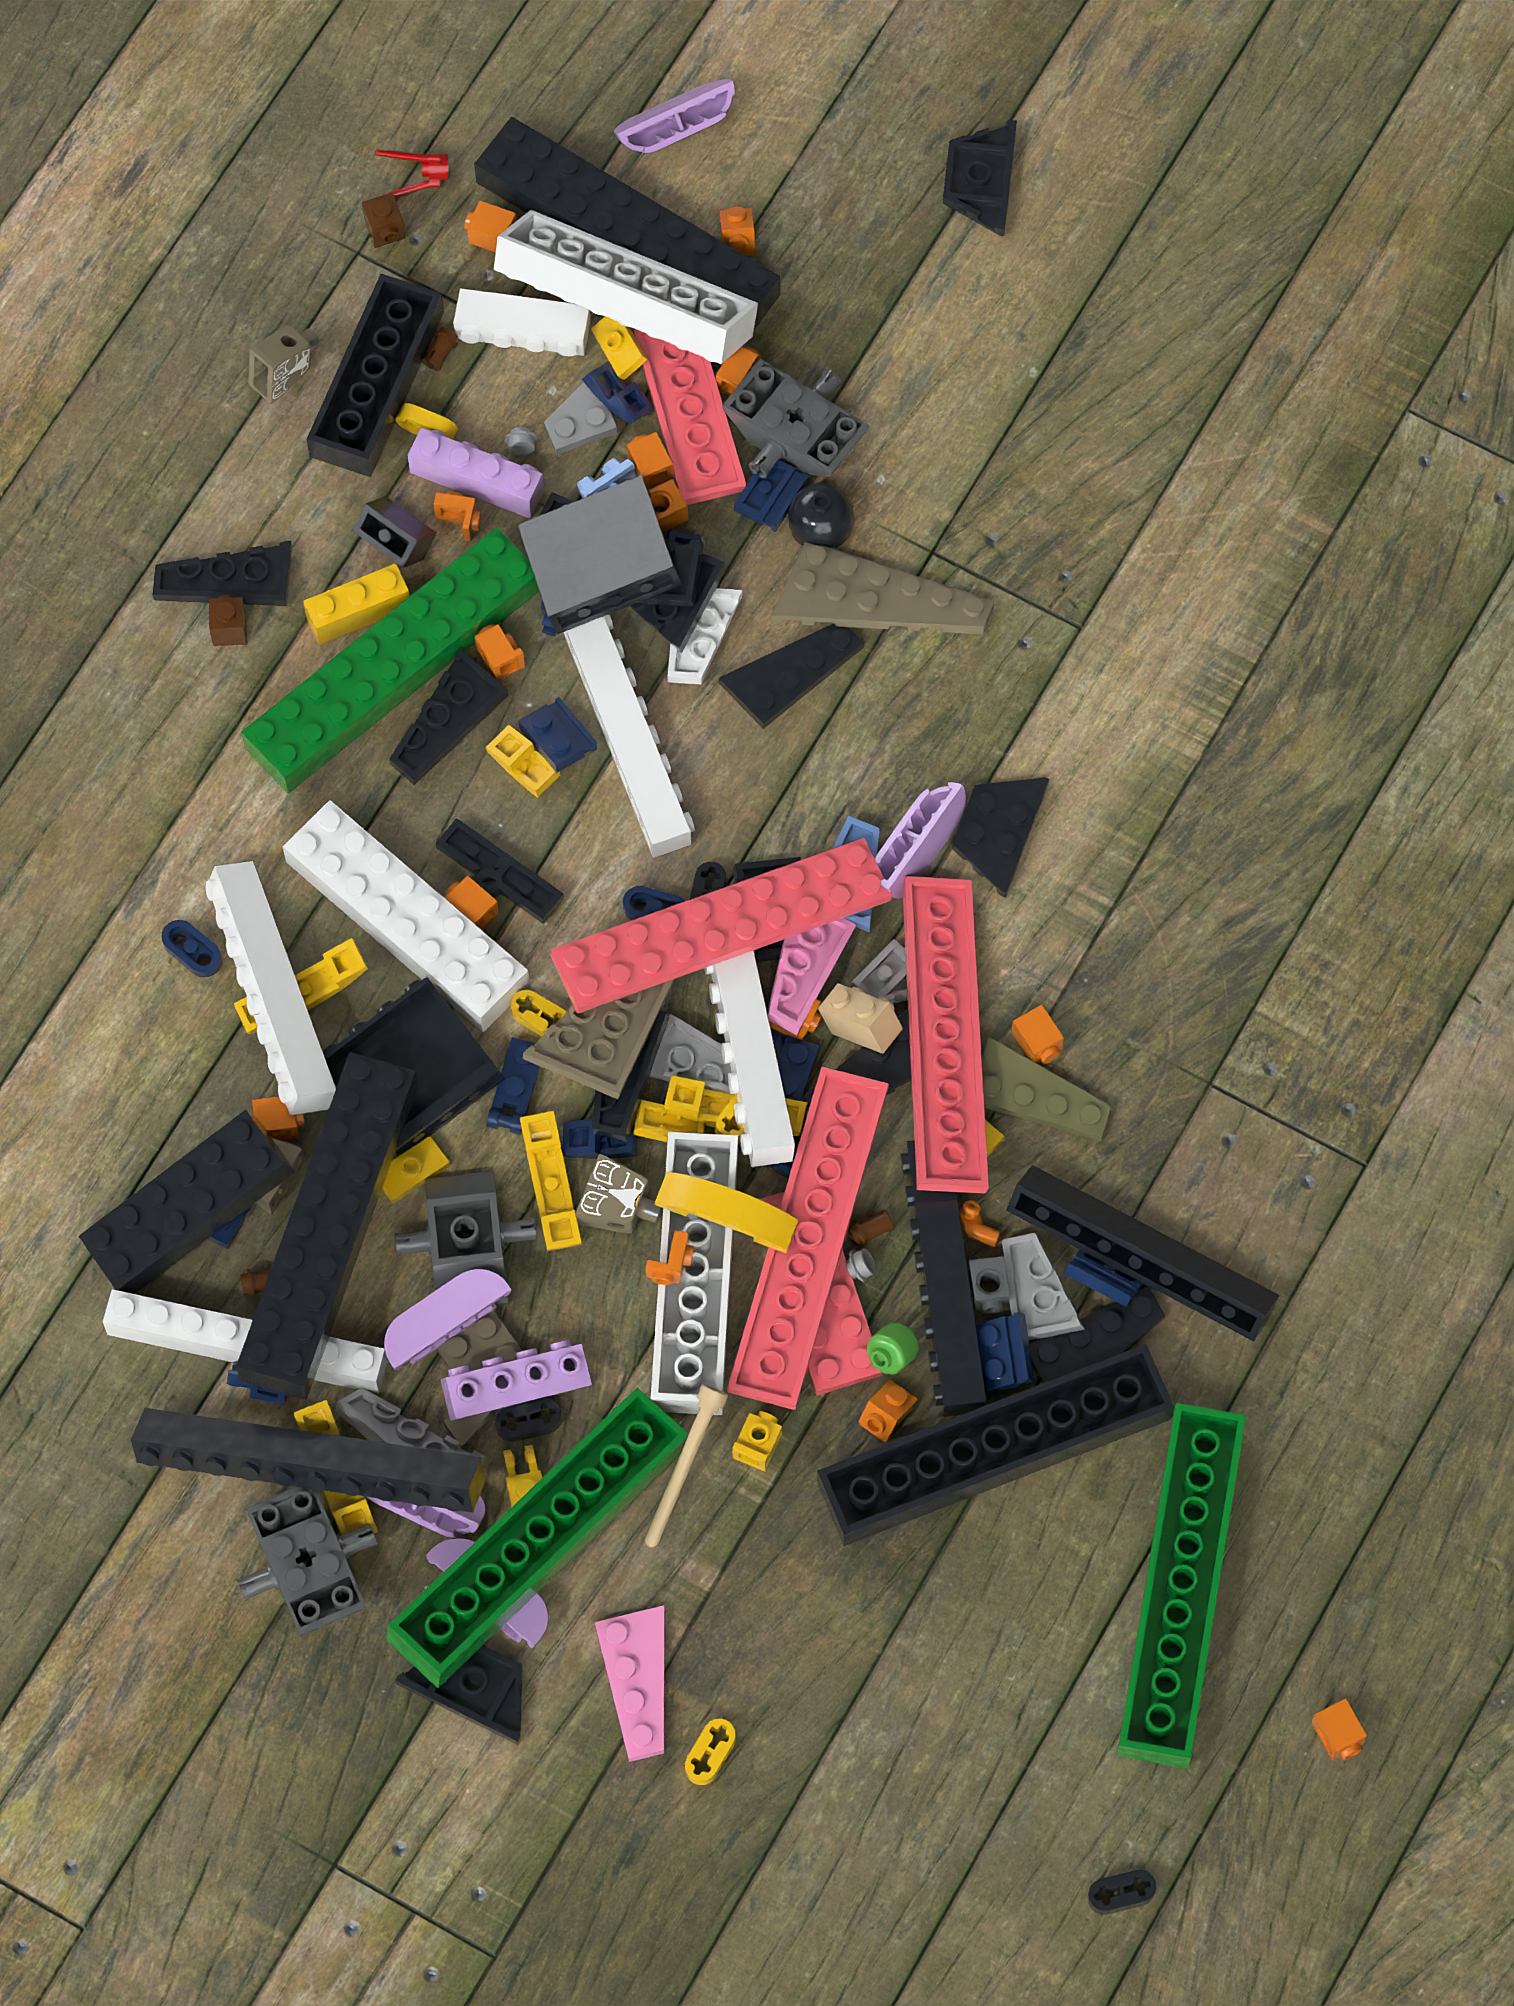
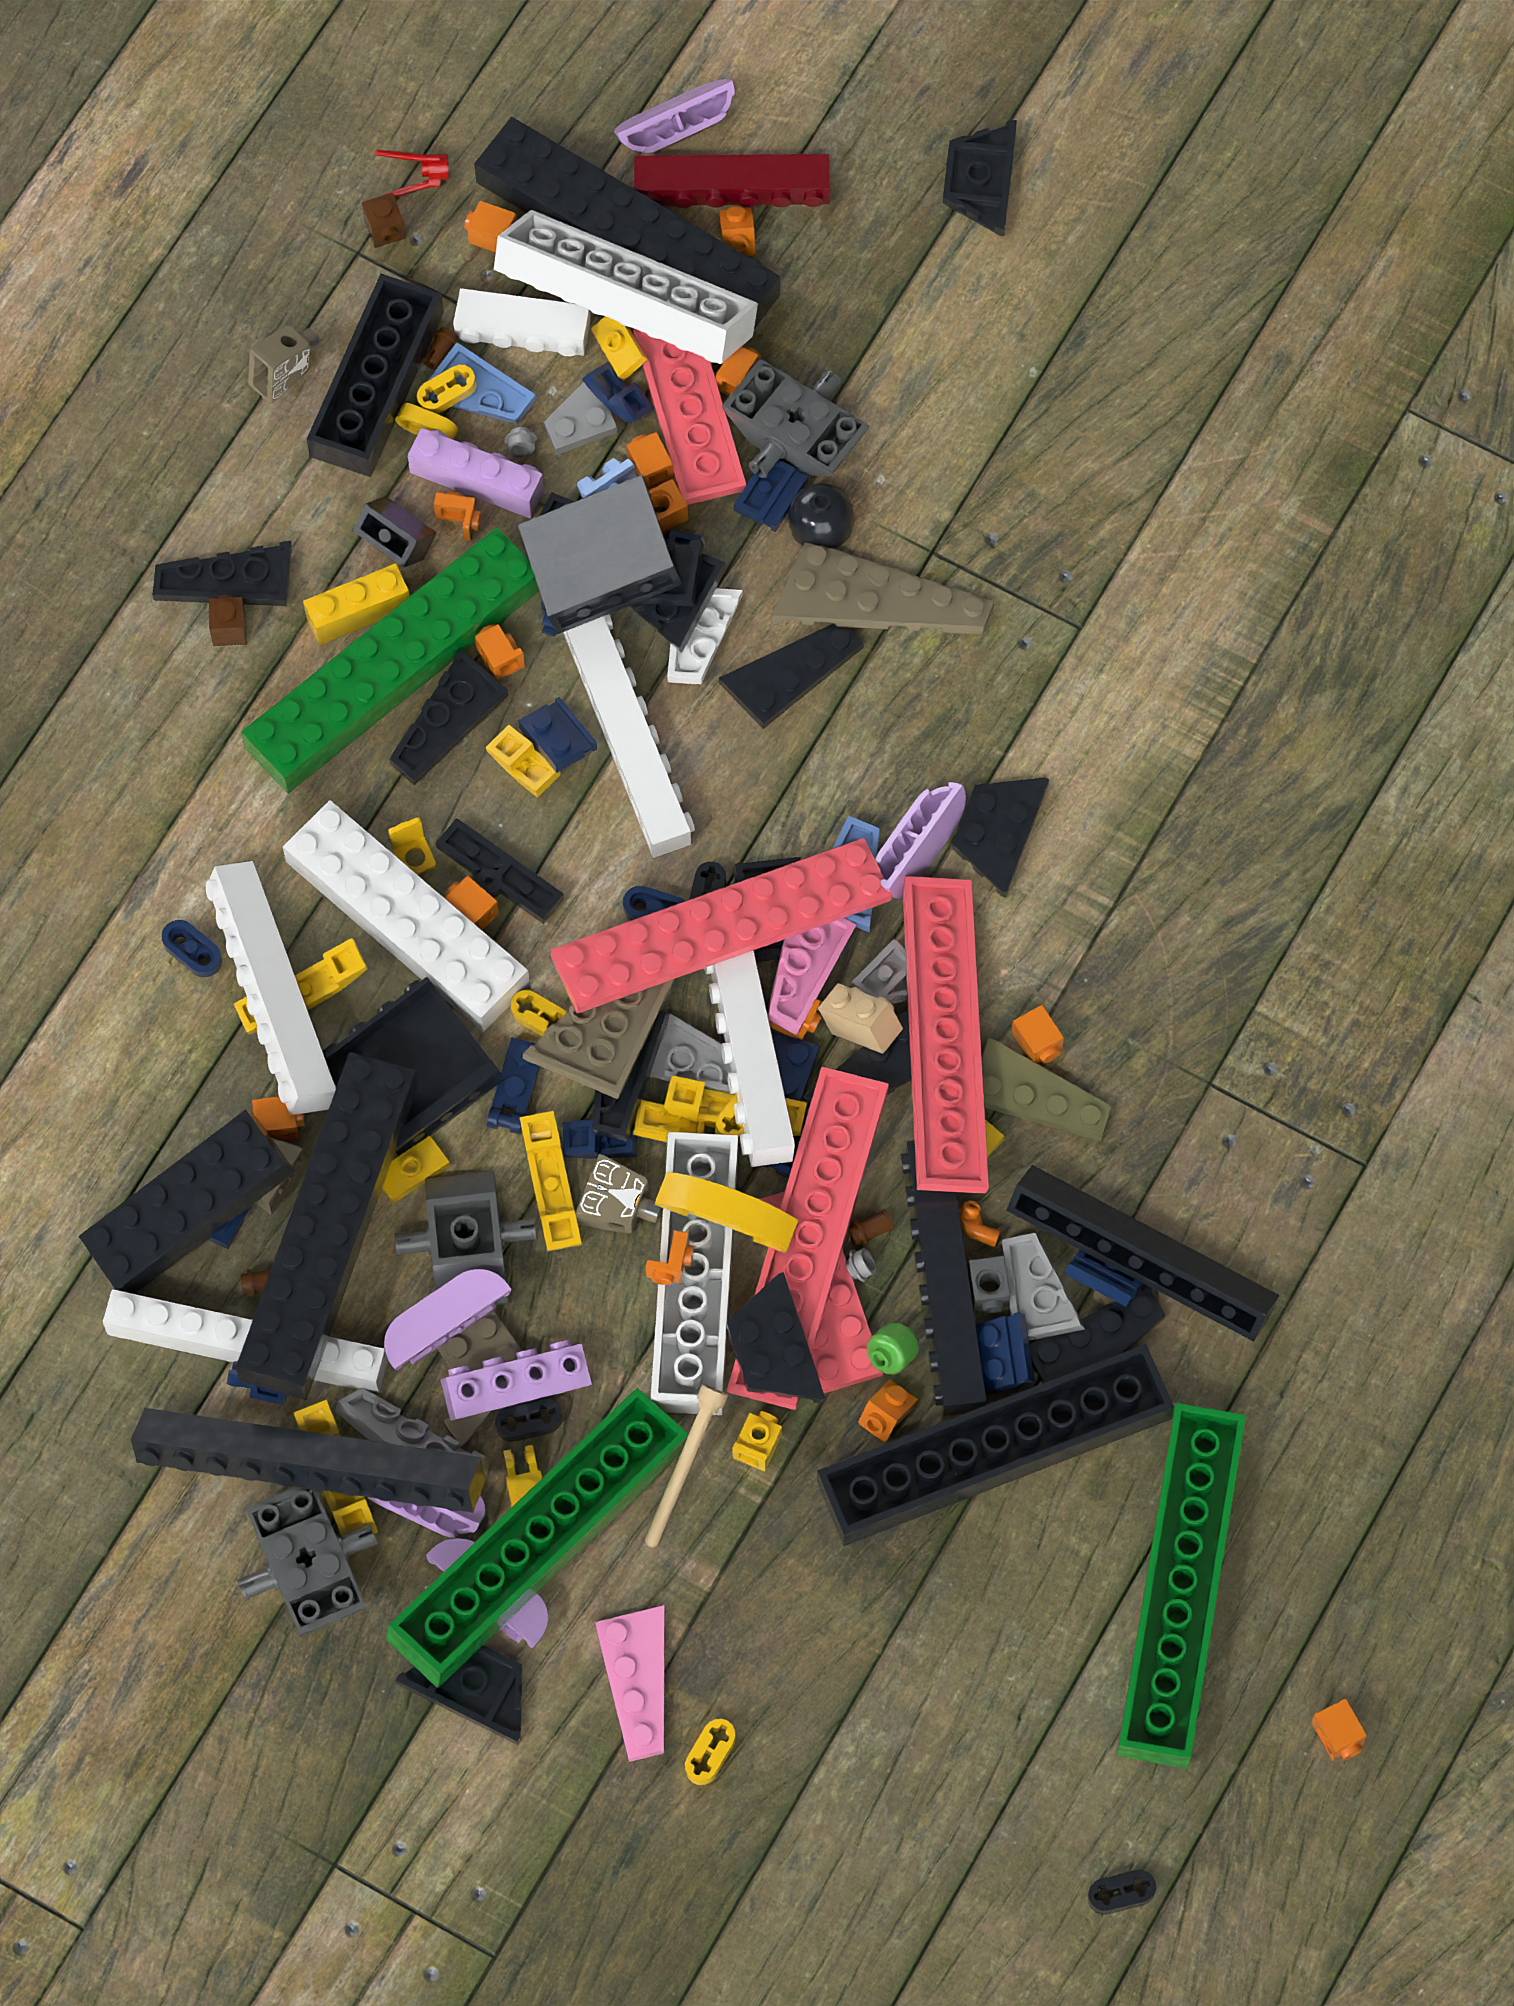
(409, 837): none -> yellow bracket
(447, 388): none -> yellow beam
(495, 393): none -> medium blue wing
(734, 179): none -> dark red brick
(773, 1345): none -> black wing

